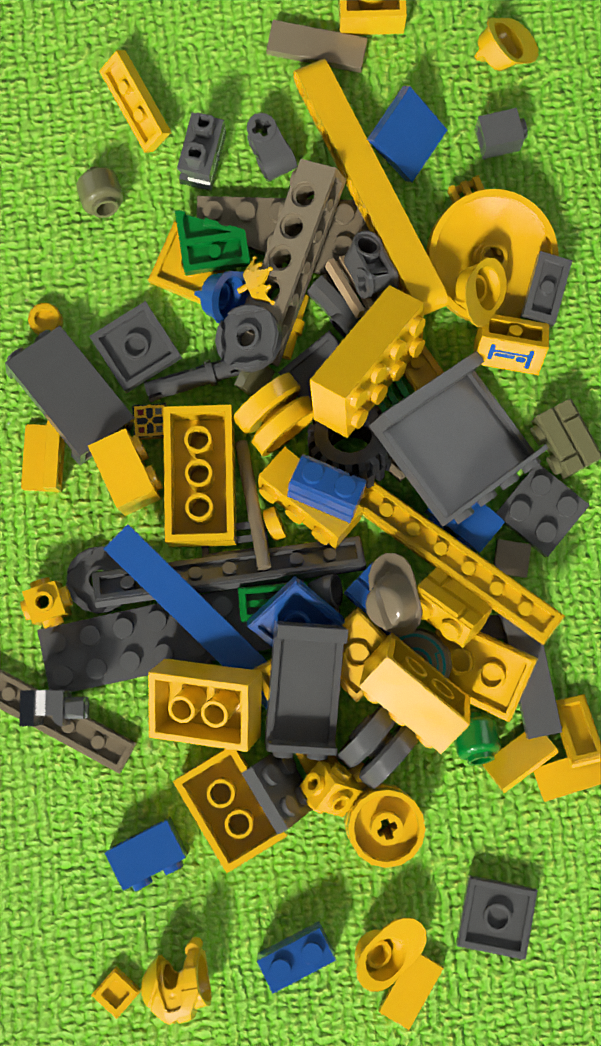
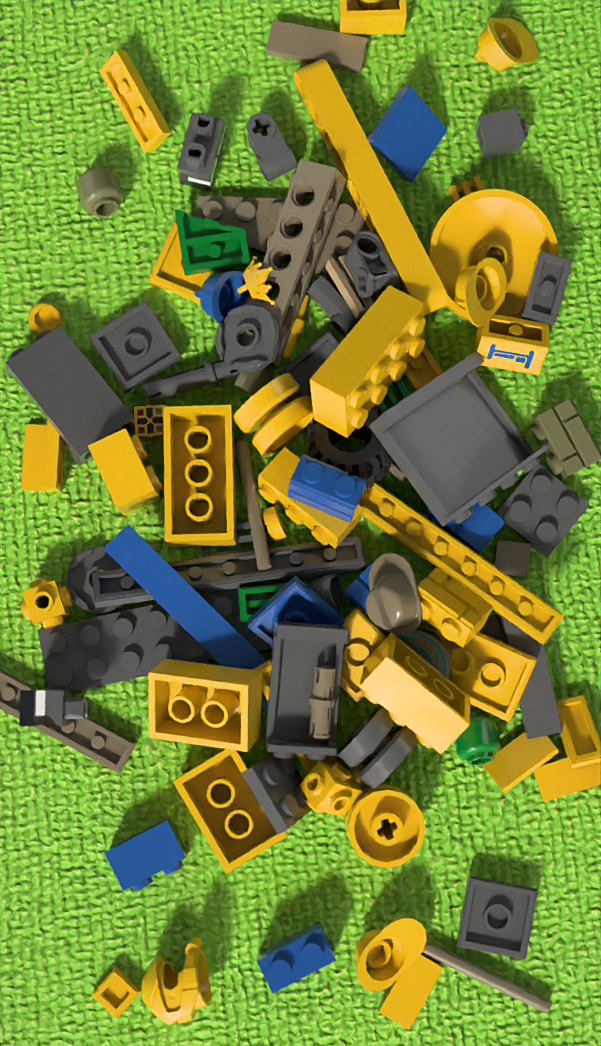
(322, 702): none -> dark tan pin
(487, 977): none -> dark tan bar

